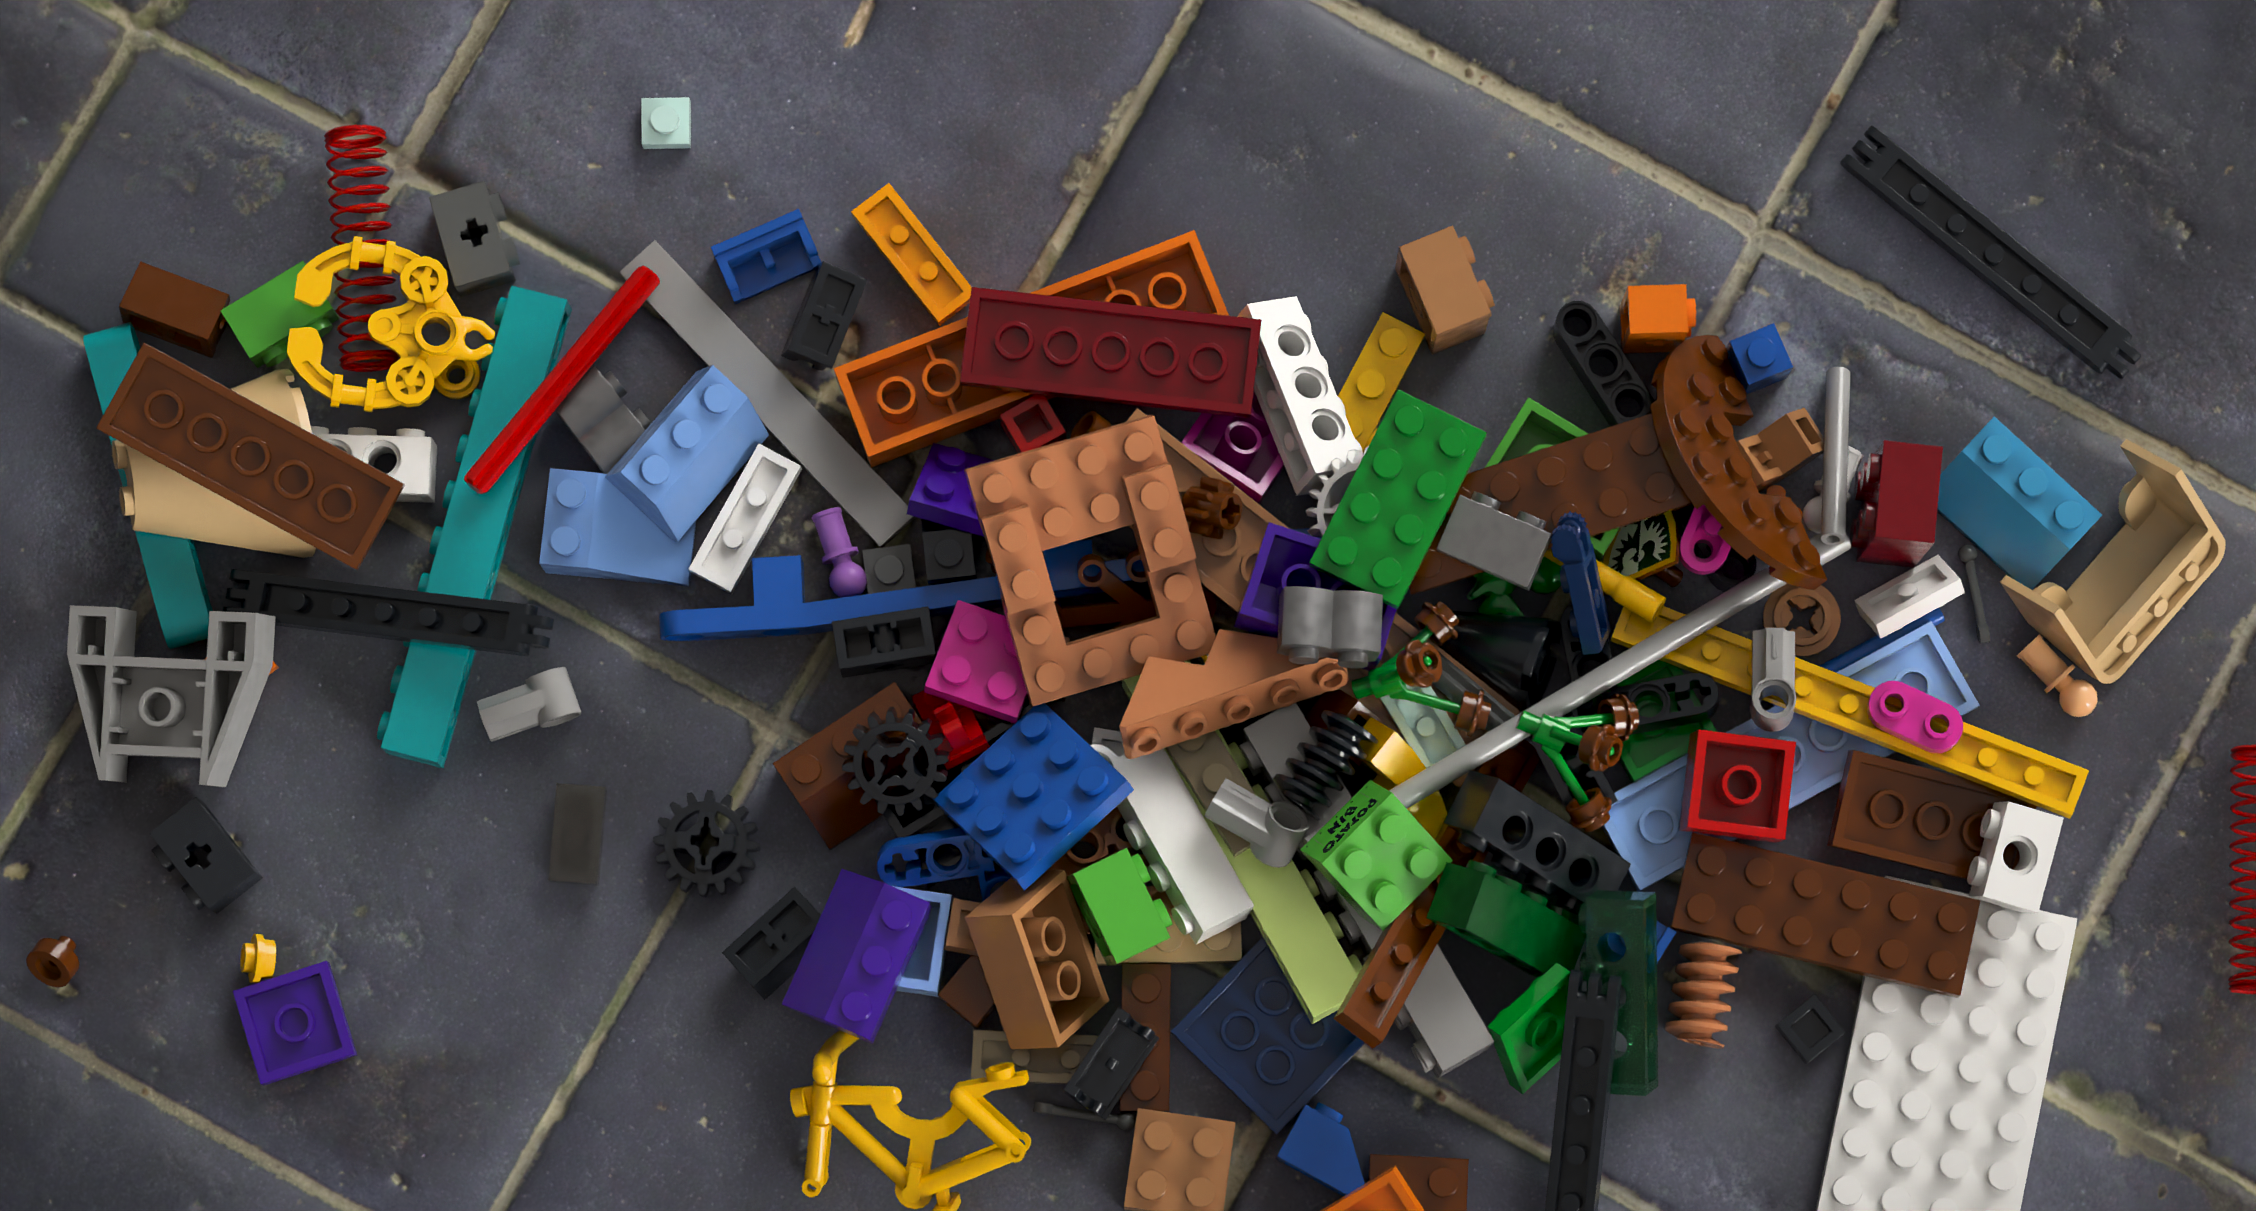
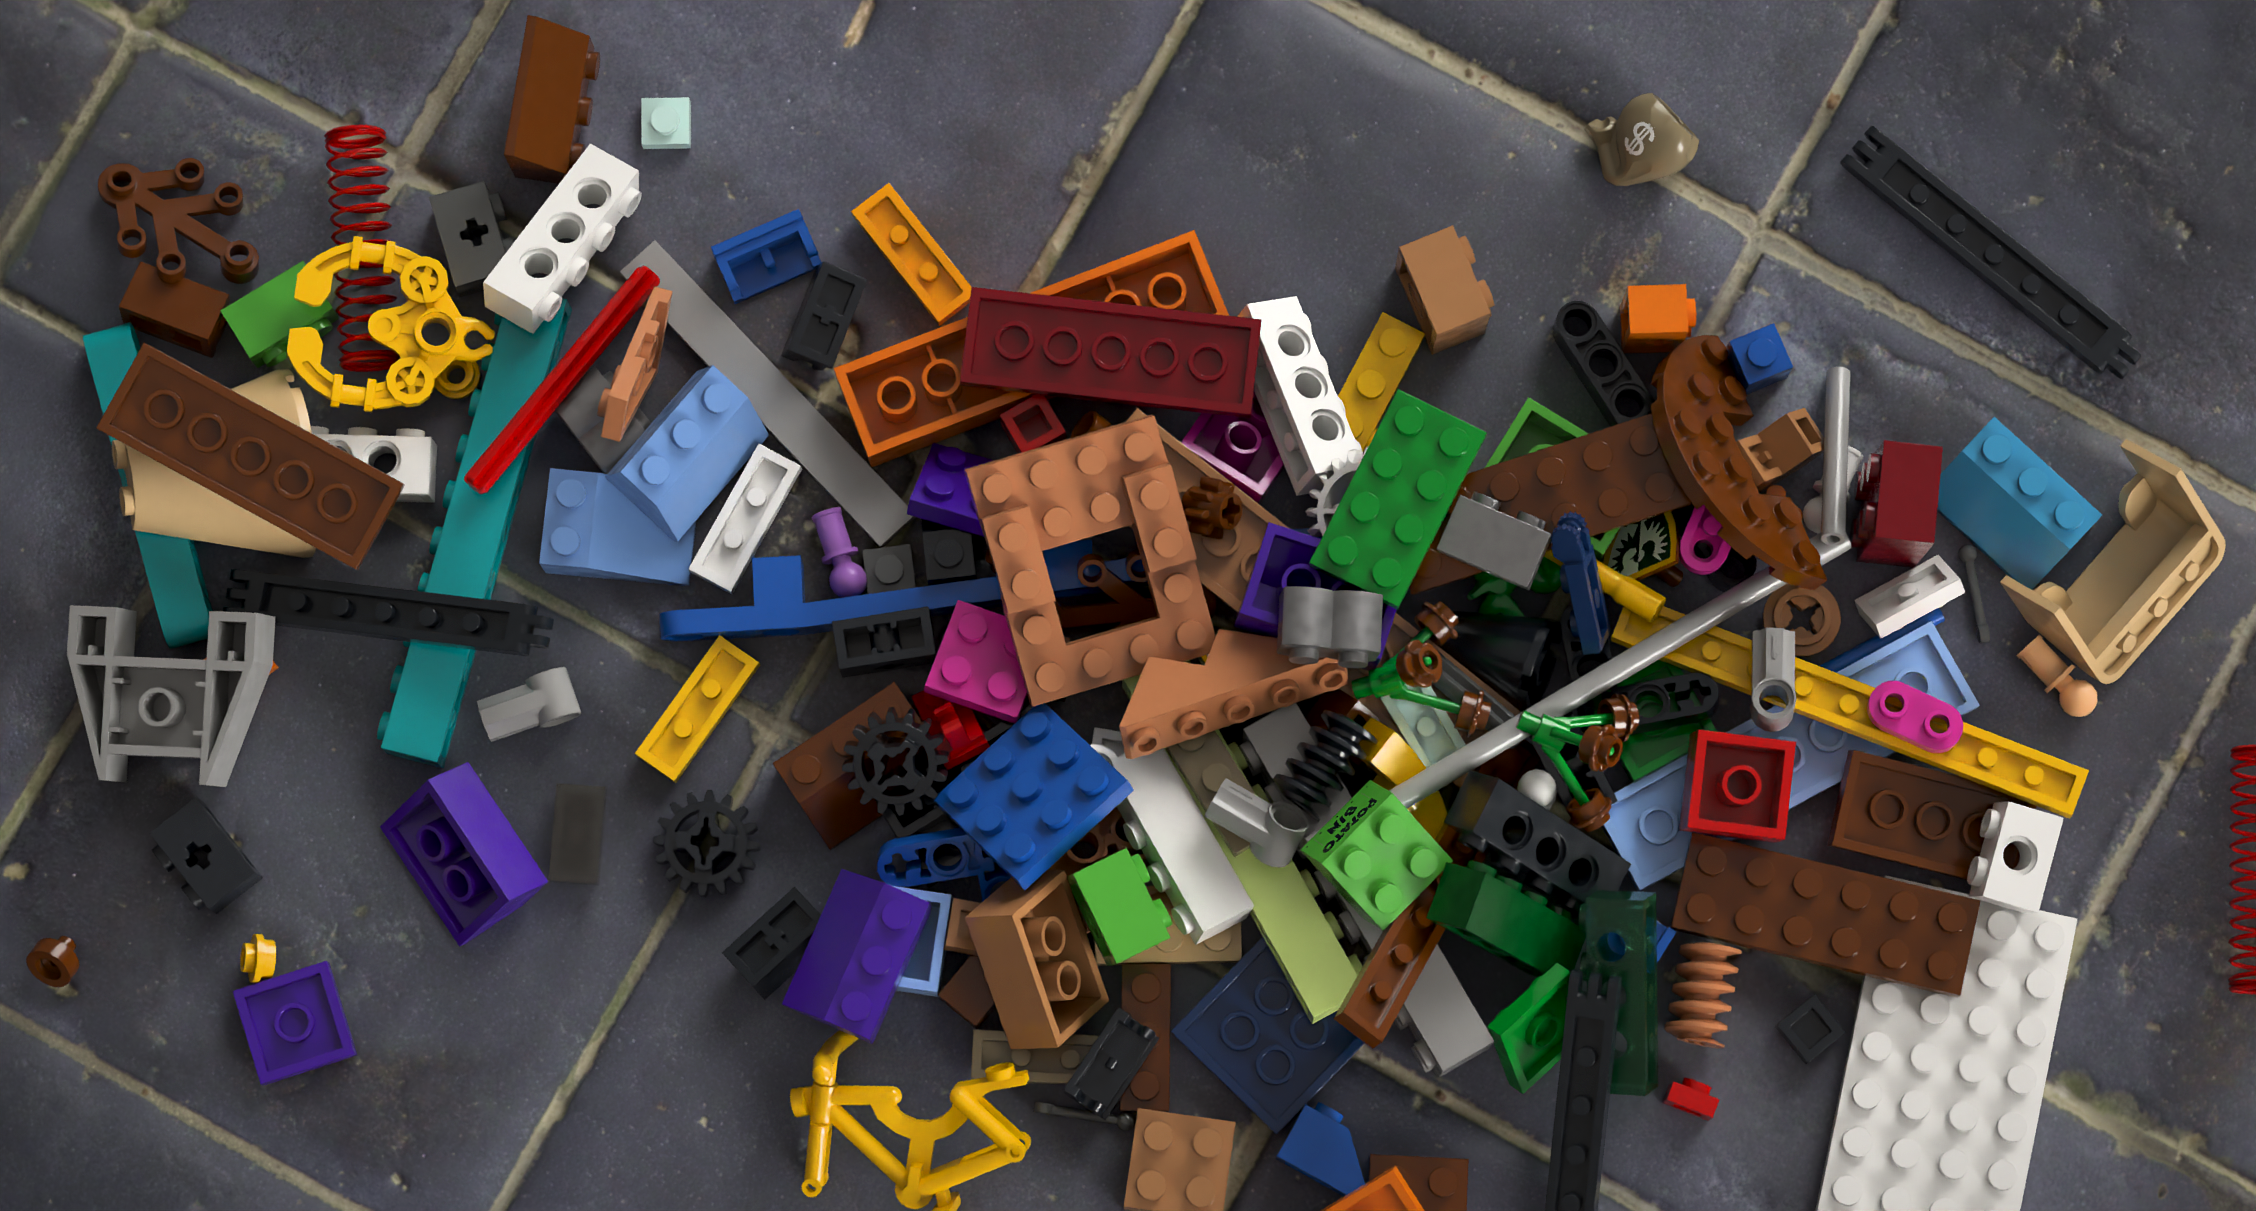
(175, 215): none -> reddish brown plant
(463, 853): none -> dark purple slope
(550, 101): none -> reddish brown slope
(591, 180): none -> white brick
(638, 368): none -> nougat wing
(697, 709): none -> yellow plate
(1539, 787): none -> white pin
(1643, 142): none -> dark tan piece
(1691, 1098): none -> red plate

